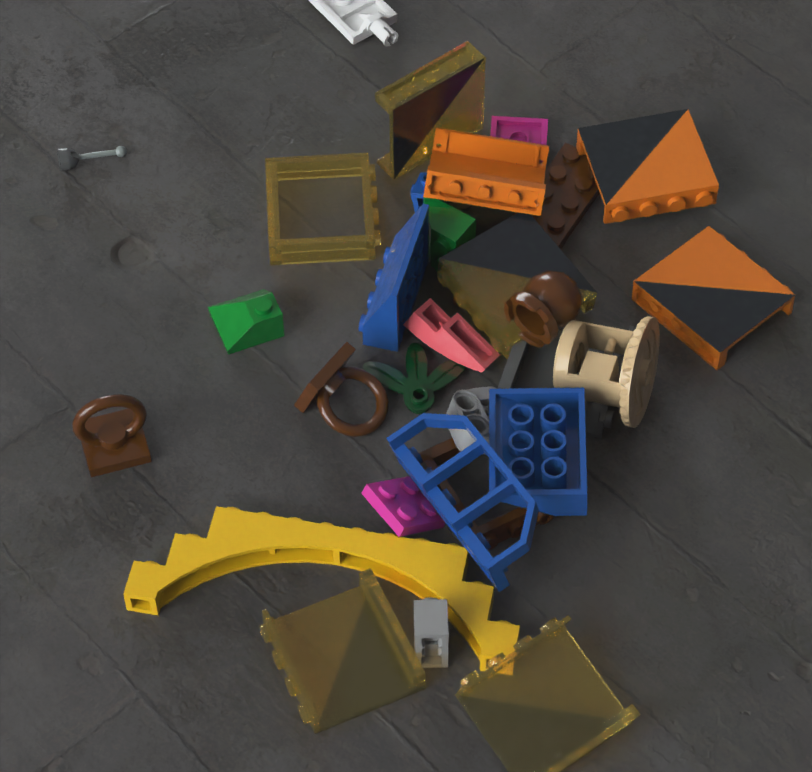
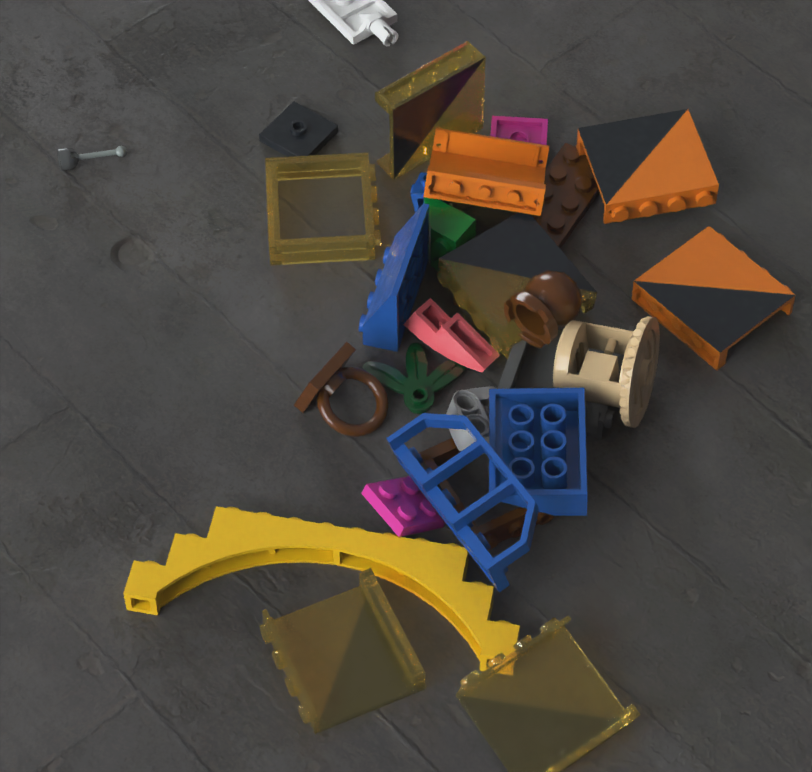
(112, 439): reddish brown tile -> none
(248, 320): green slope -> none
(298, 132): none -> black plate
(431, 632): light grey brick -> none

